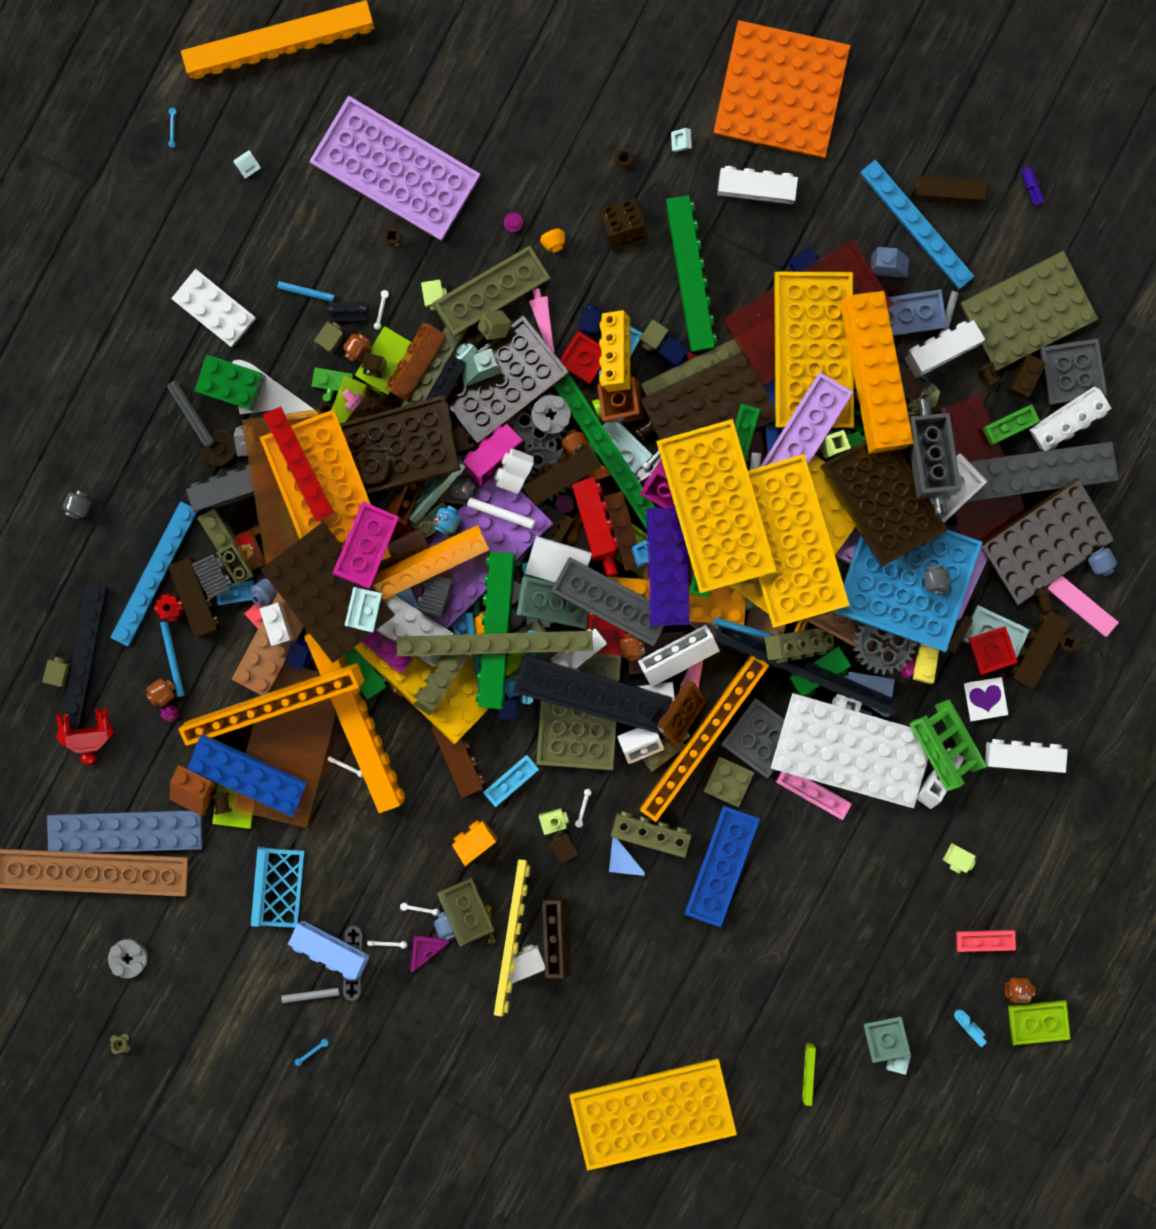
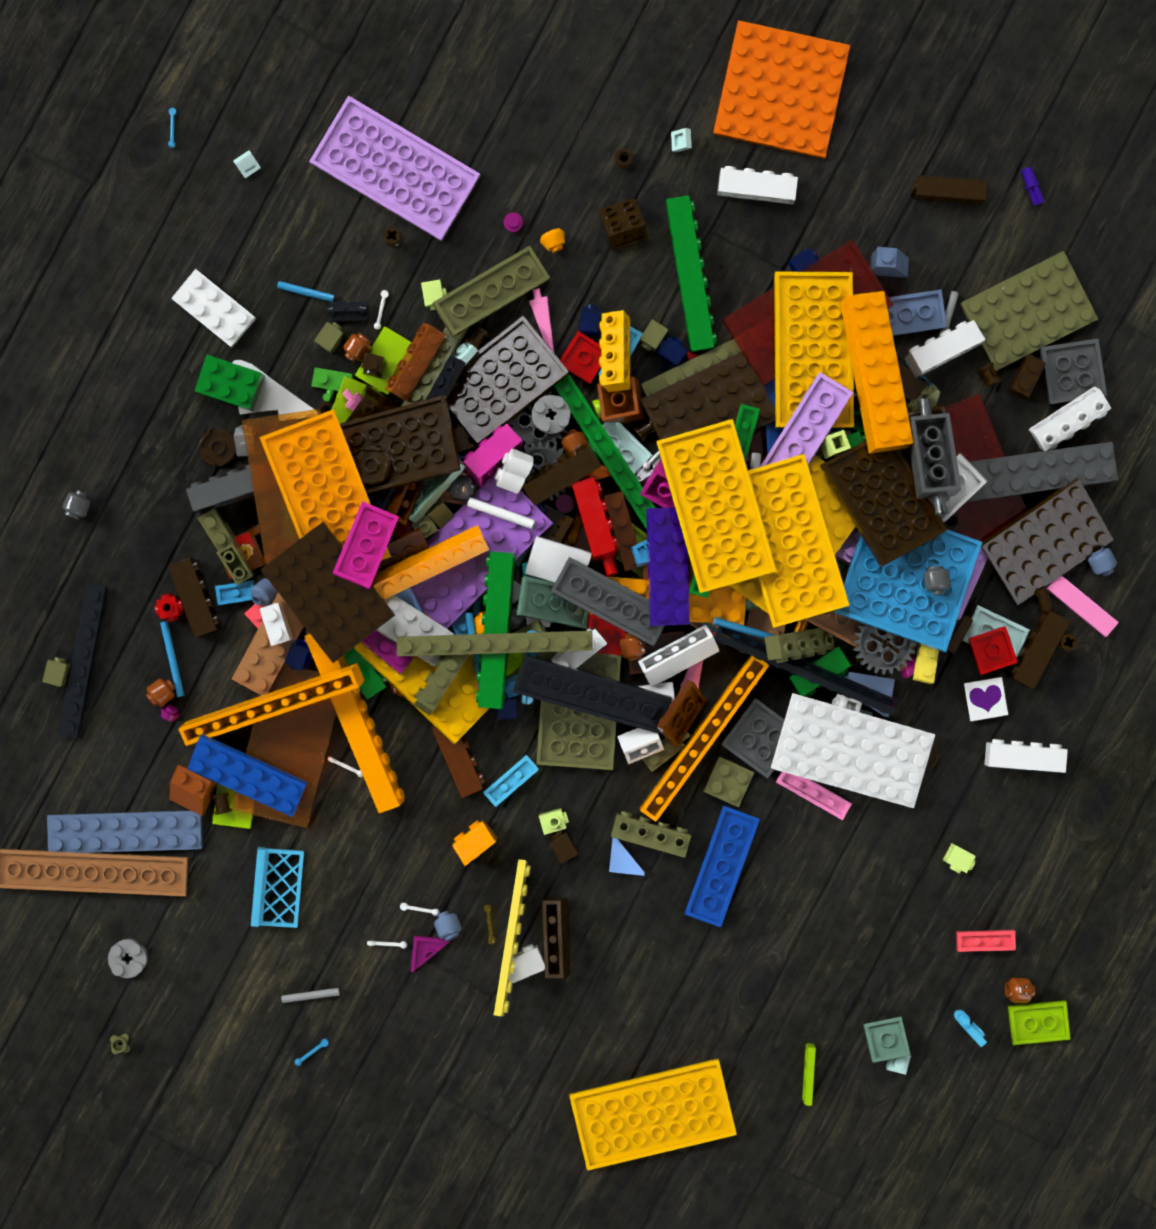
(86, 739): red connector -> none
(154, 574): dark azure plate -> none
(190, 414): dark grey axle -> none
(211, 576): dark grey brick -> none
(277, 40): light orange brick -> none
(298, 464): red plate -> none
(328, 950): light blue brick -> none
(357, 986): dark grey beam -> none
(363, 609): light aqua plate -> none
(436, 595): dark grey brick -> none
(446, 520): dark azure head -> none
(465, 912): olive tile -> none
(480, 367): sand green slope -> none
(494, 324): olive brick -> none
(579, 823): white hinge -> none
(916, 224): dark azure plate -> none
(932, 789): white slope -> none
(937, 753): bright green fence -> none
(1011, 424): bright green plate -> none

